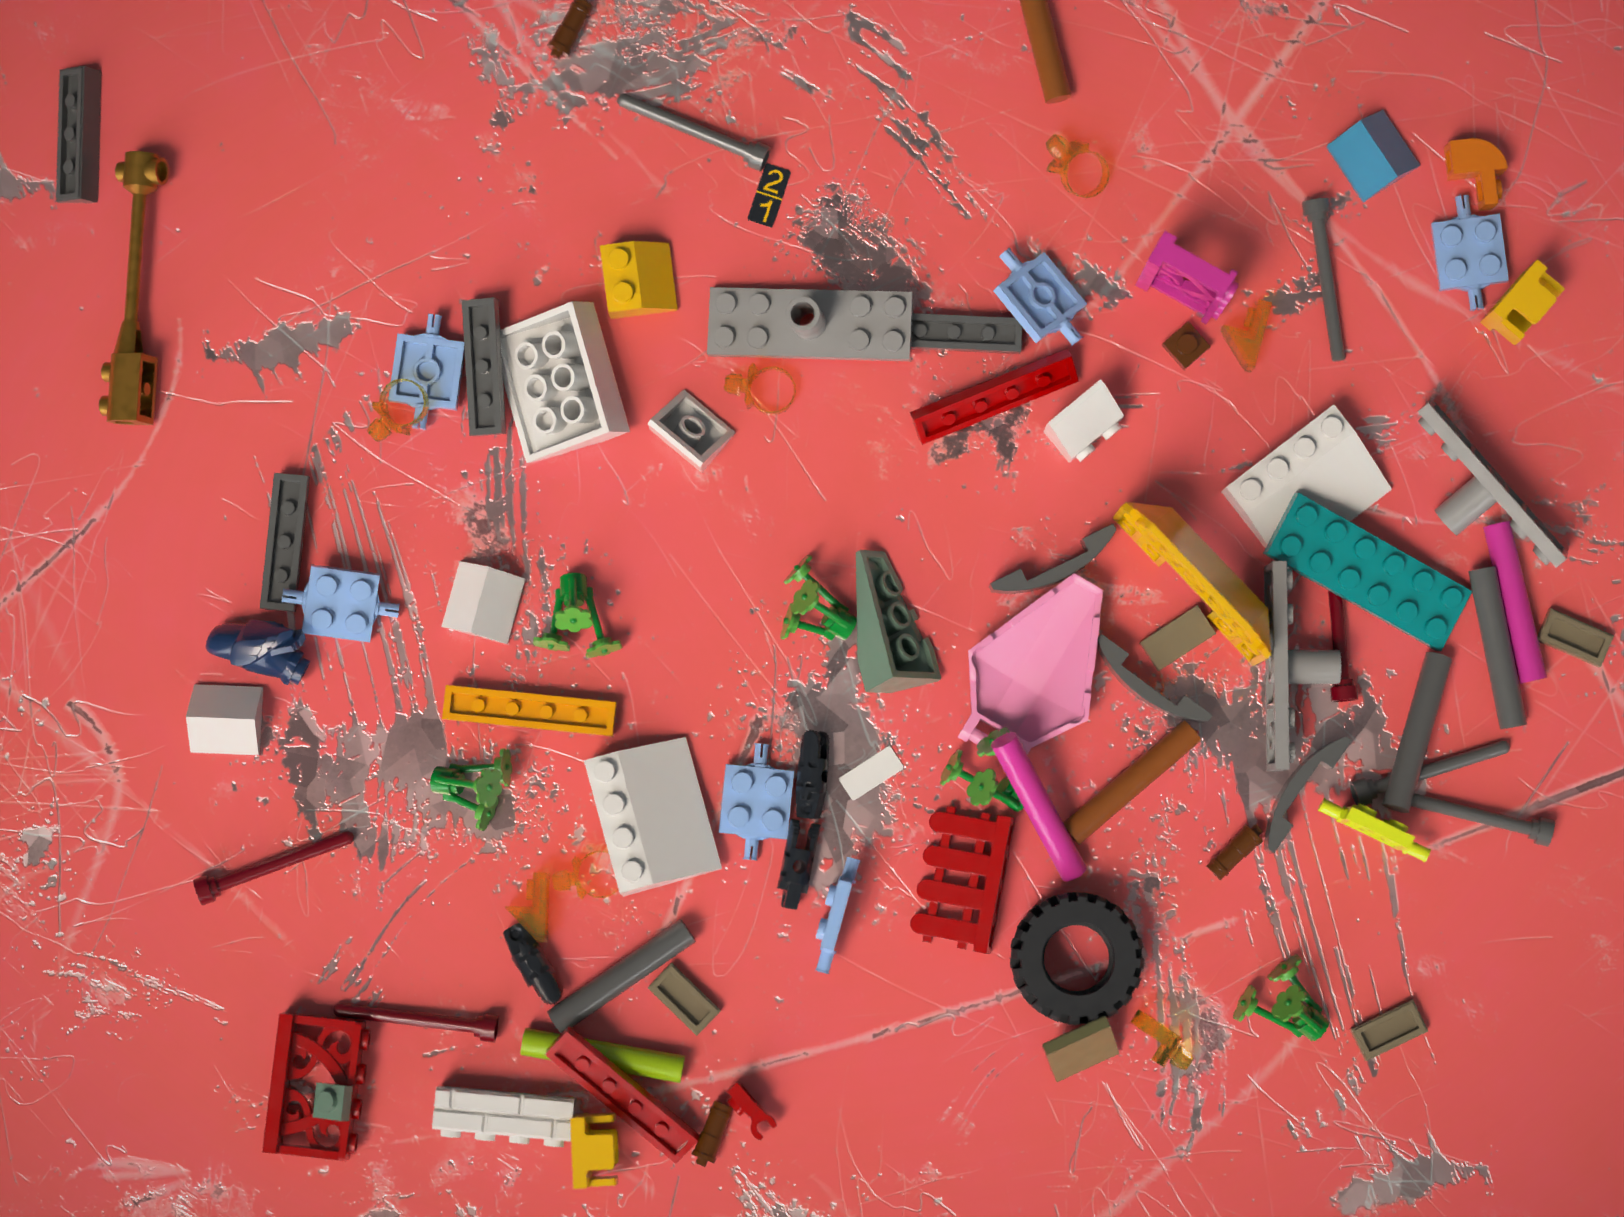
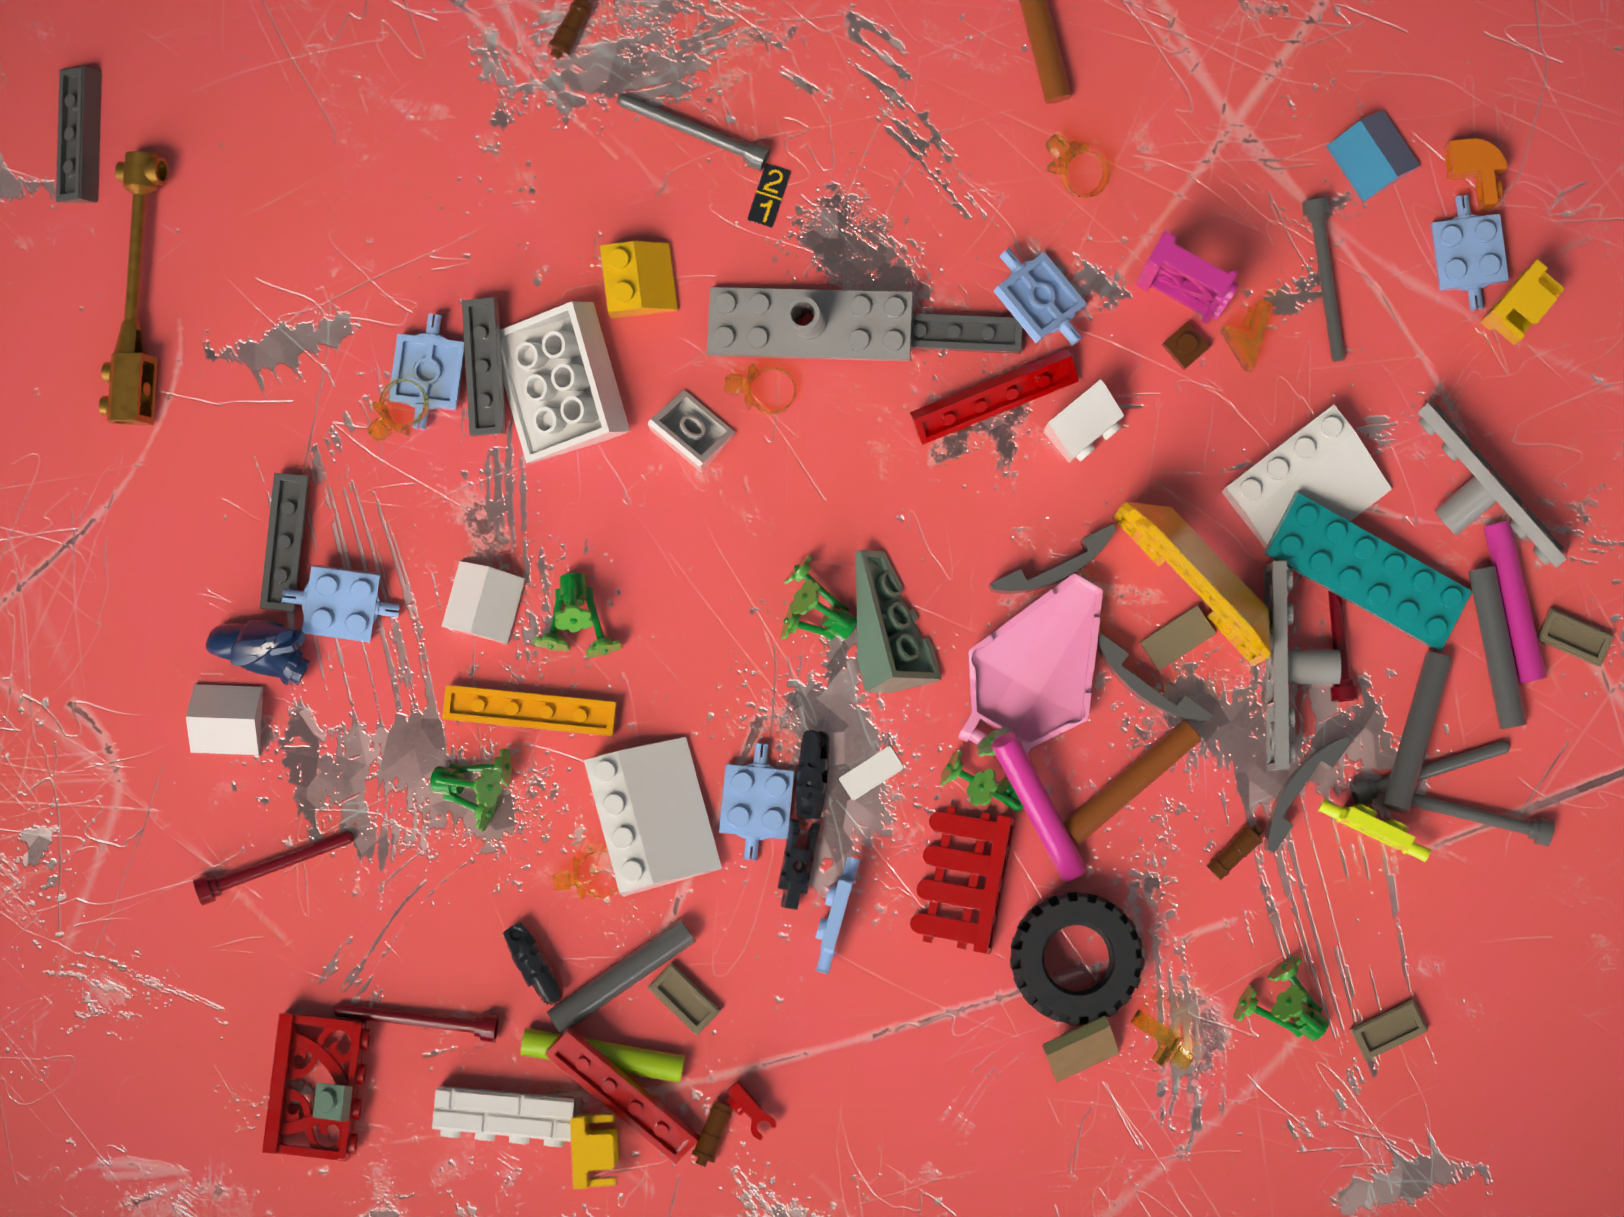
(535, 918): clear yellow slope -> none

